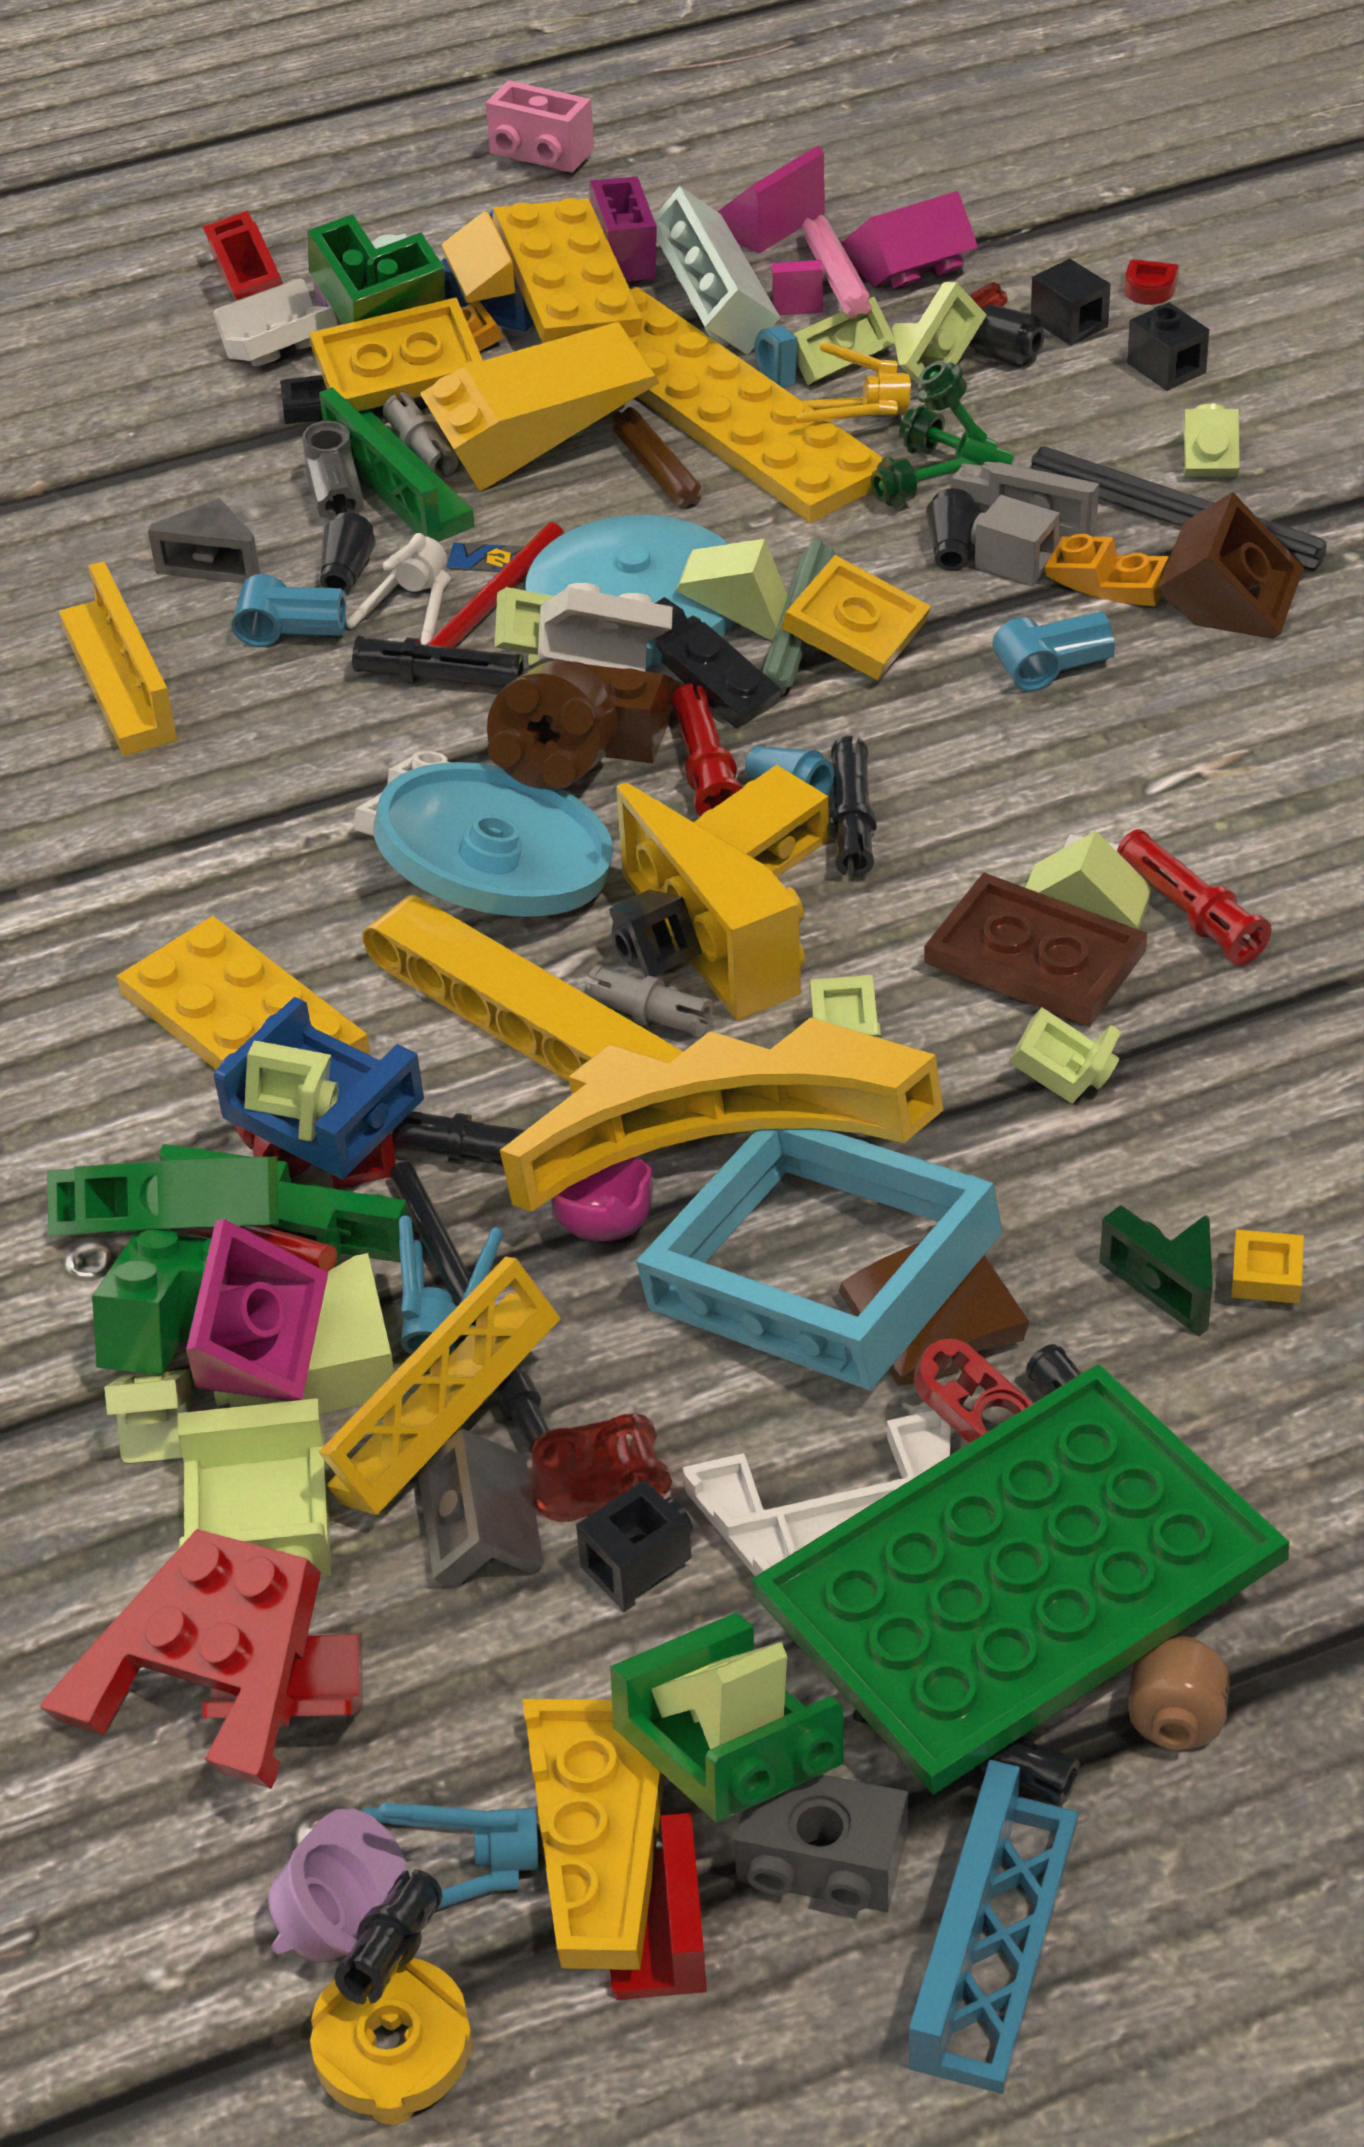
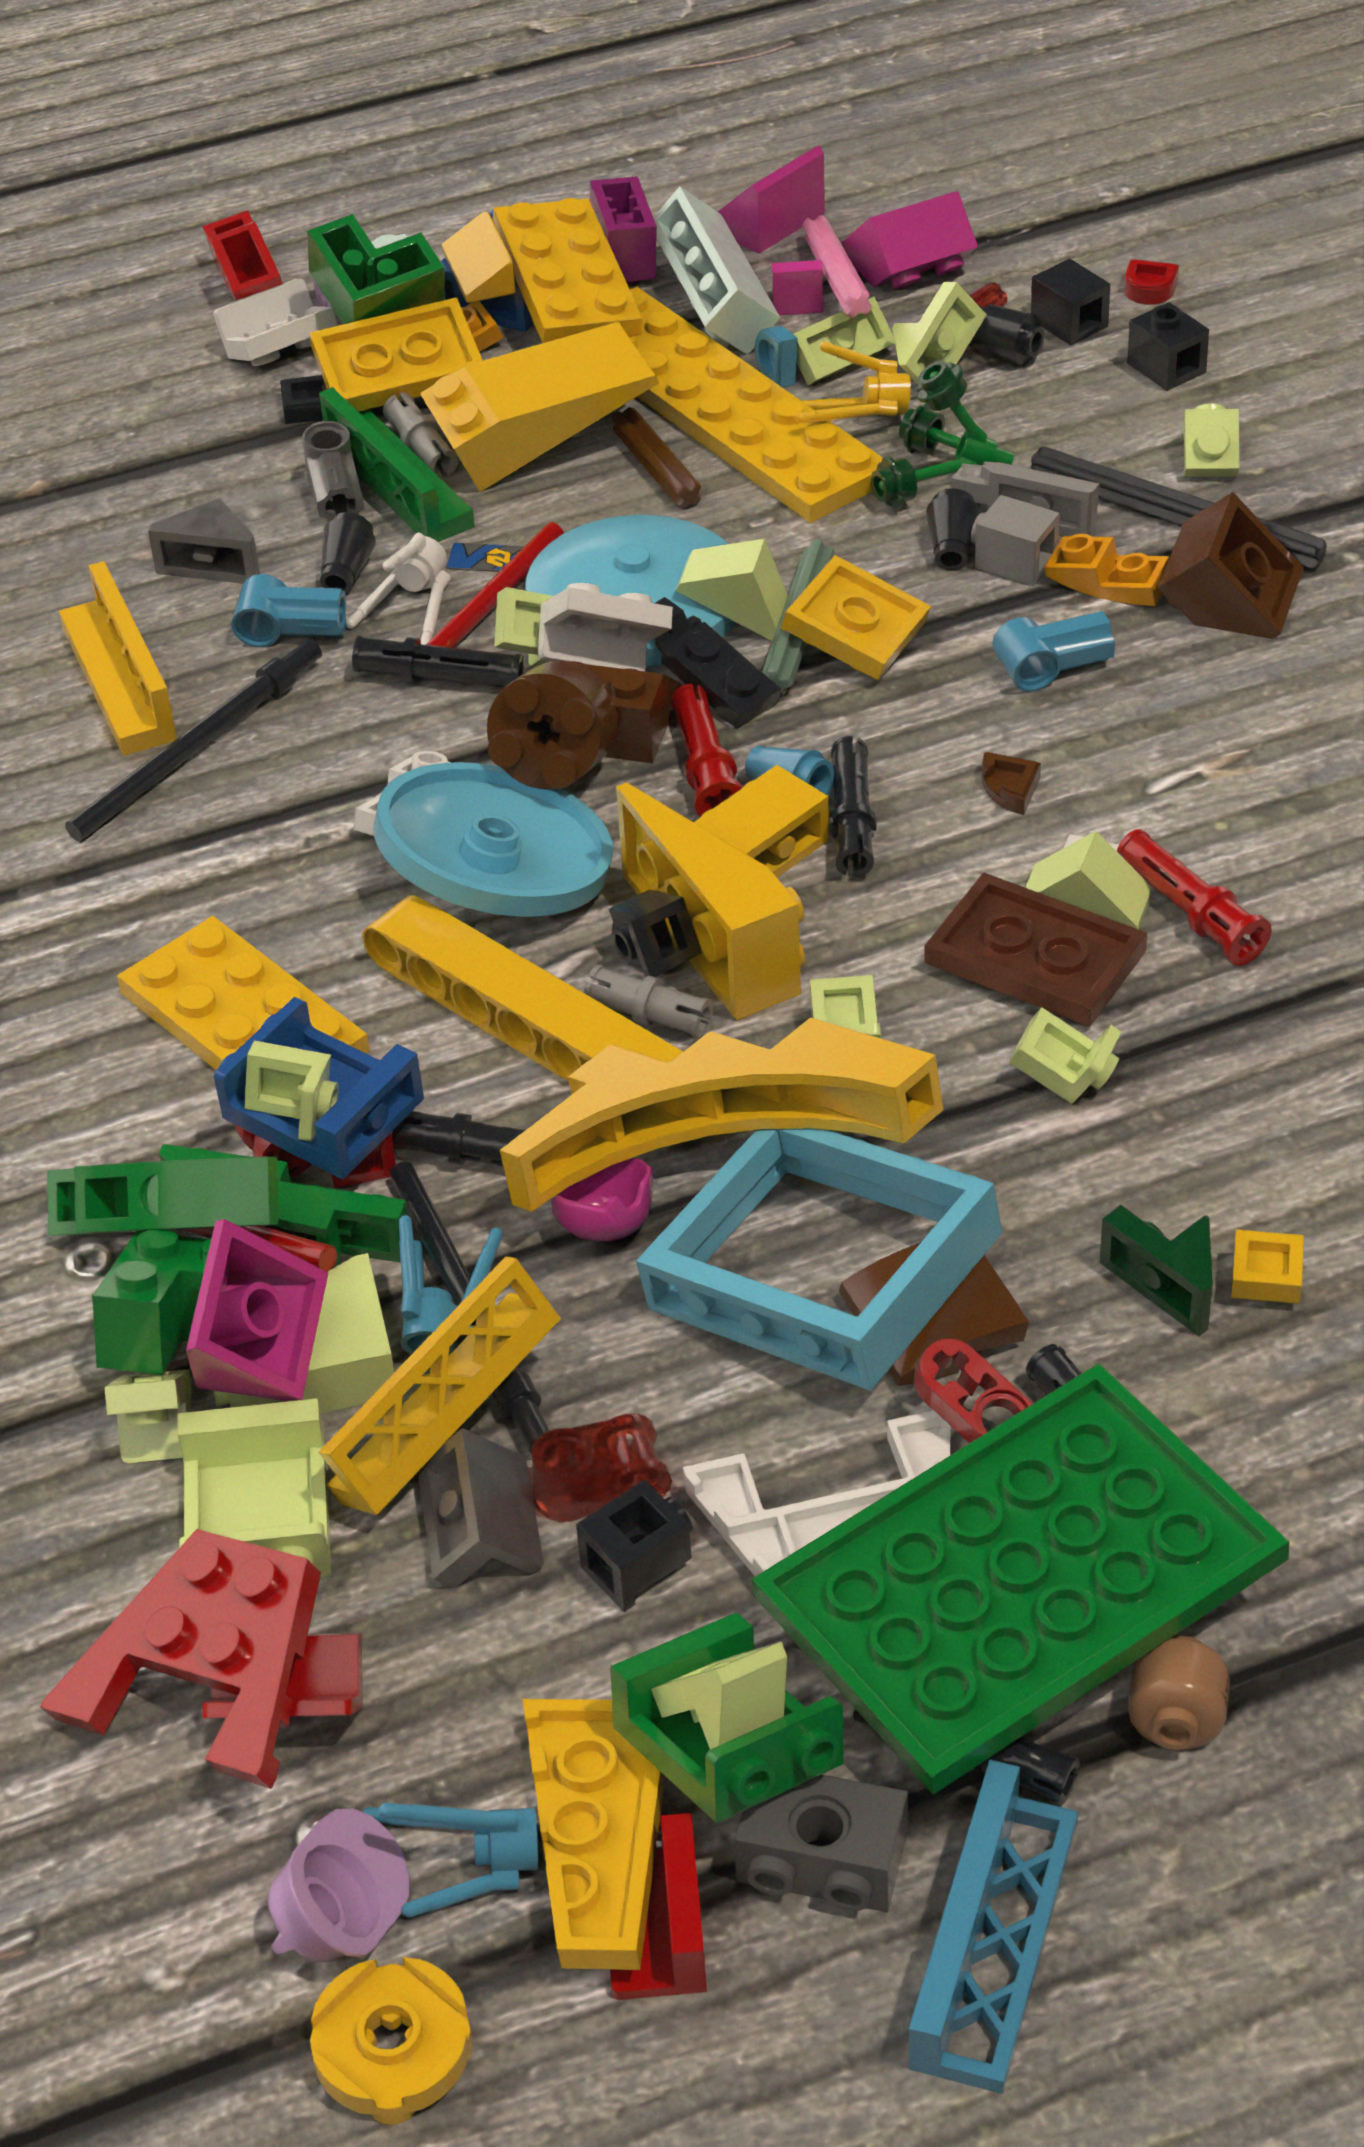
(270, 680): none -> black bar
(388, 1937): black pin -> none
(540, 126): bright pink brick -> none
(1010, 780): none -> reddish brown tile

